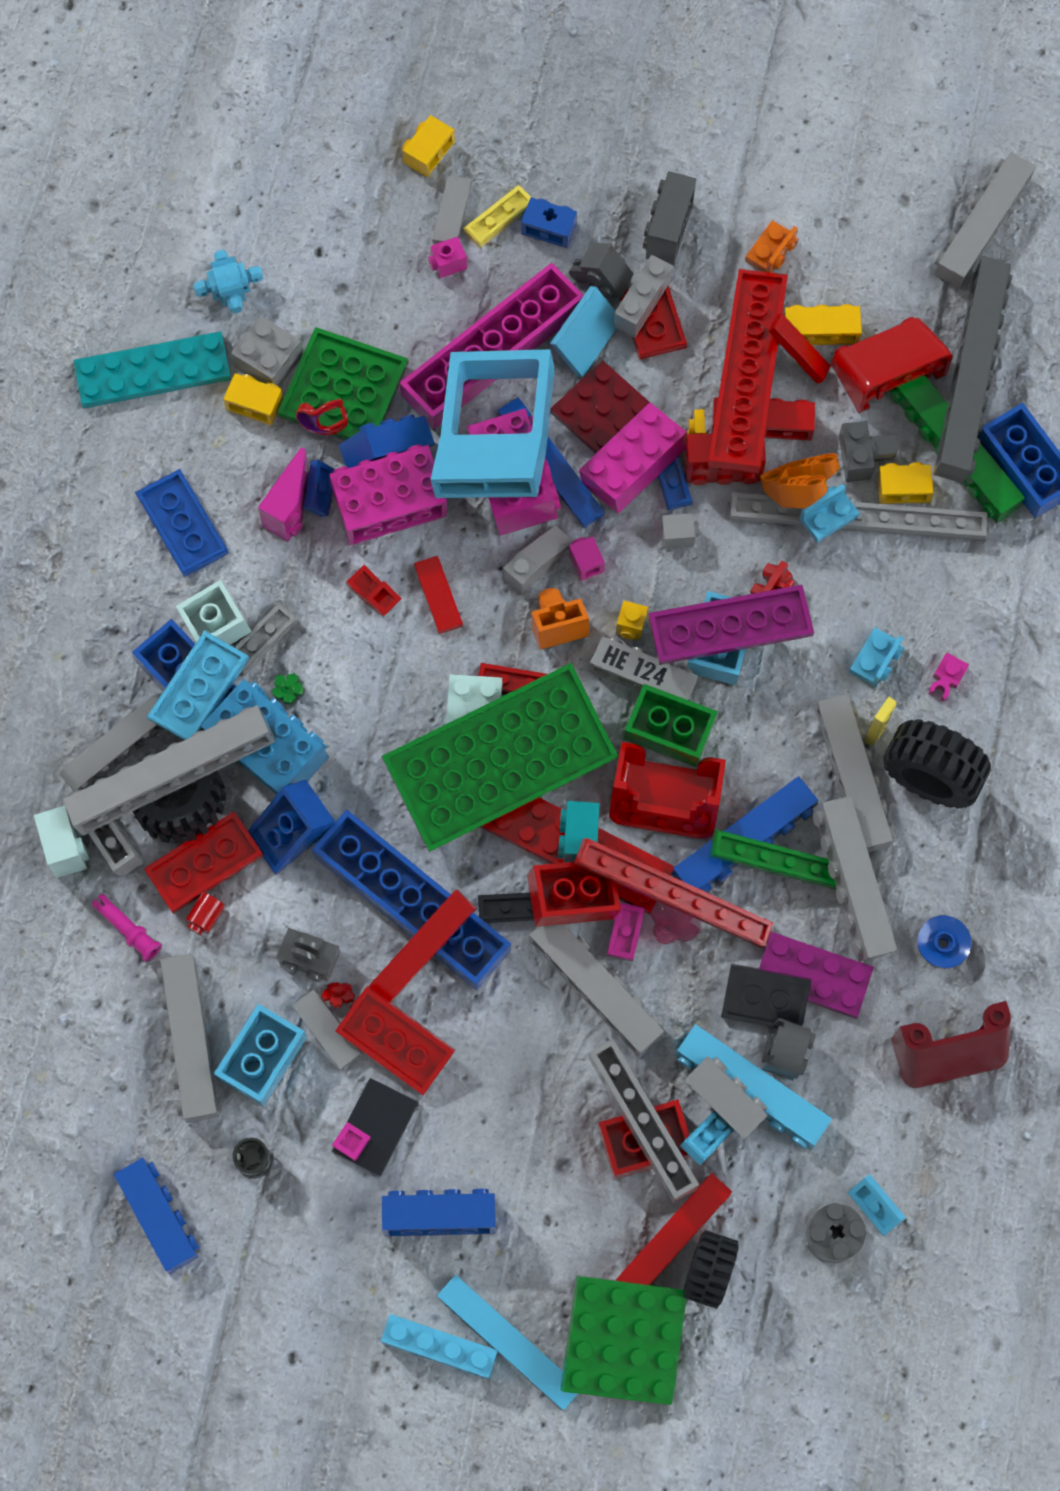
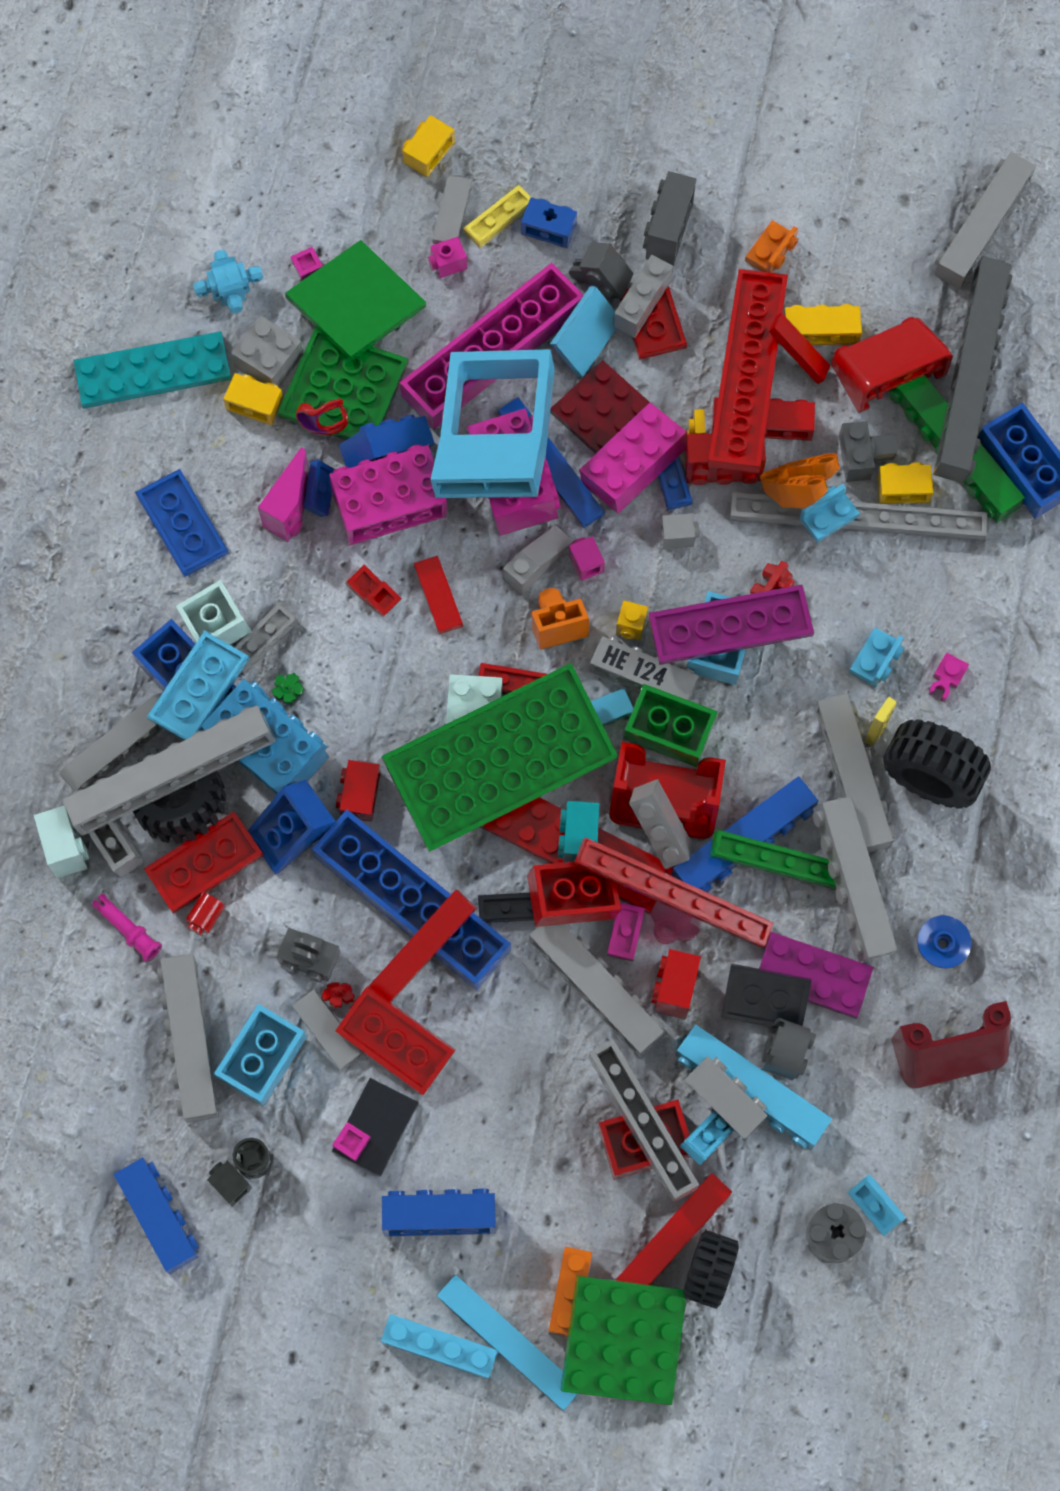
(228, 1182): none -> pearl dark grey brick
(306, 262): none -> dark pink plate
(355, 300): none -> green tile
(359, 789): none -> red brick
(573, 1263): none -> orange brick
(613, 707): none -> medium azure tile
(661, 824): none -> light grey brick
(677, 984): none -> red brick

